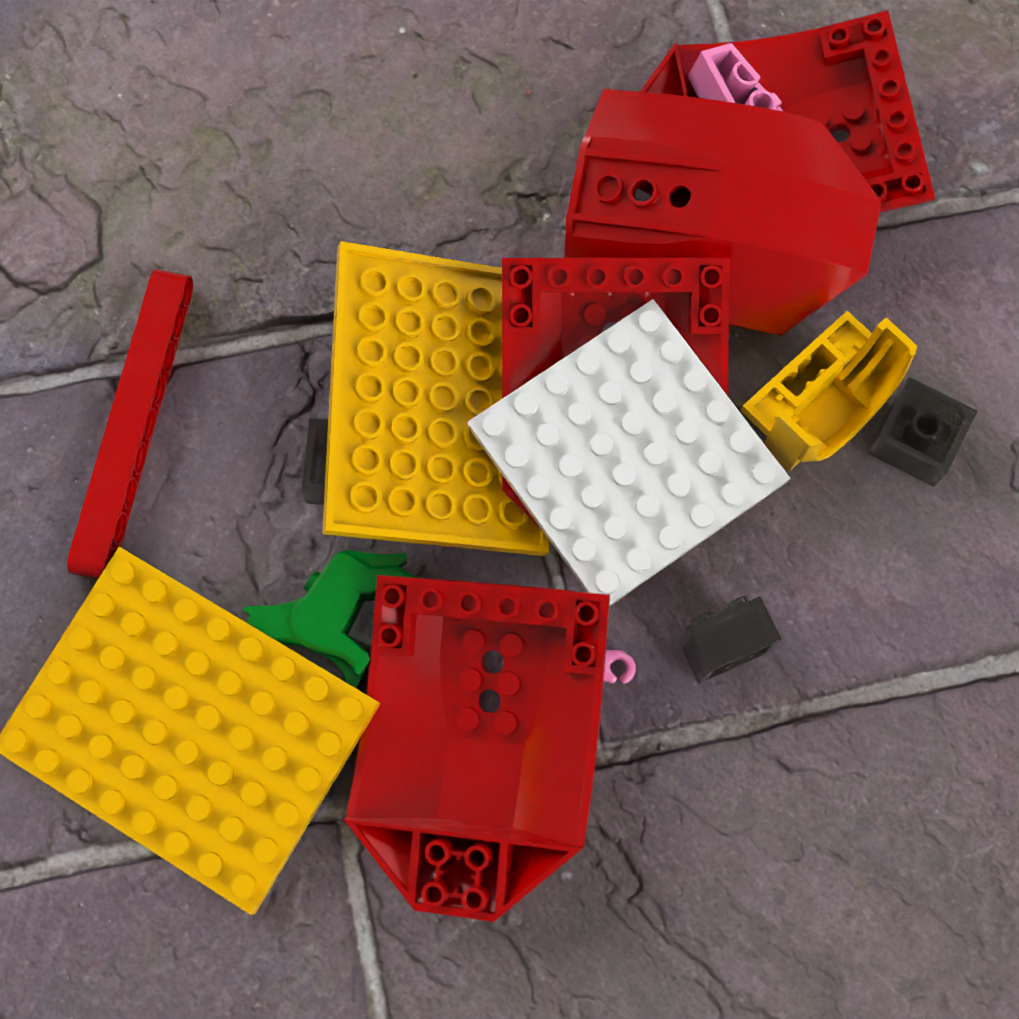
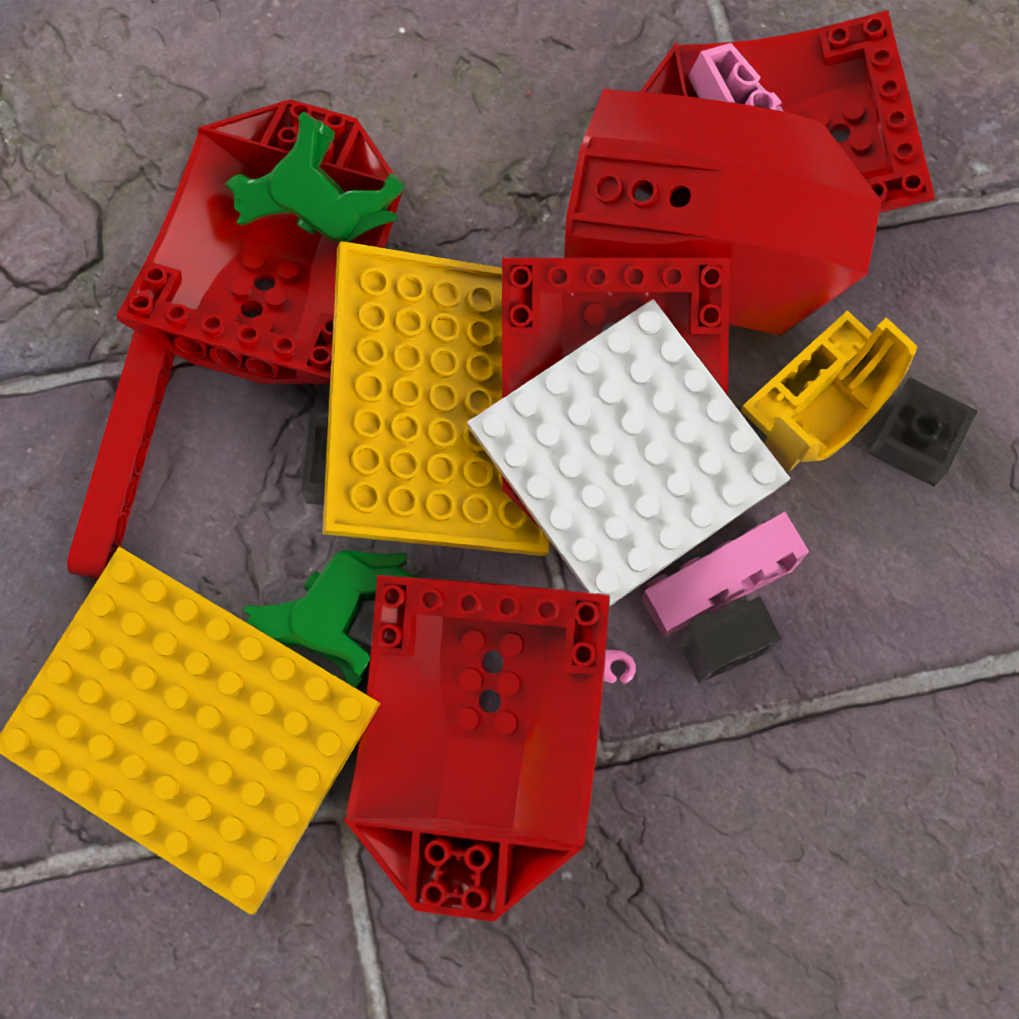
(208, 265): none -> red wedge
(311, 194): none -> green animal
(725, 574): none -> bright pink wedge

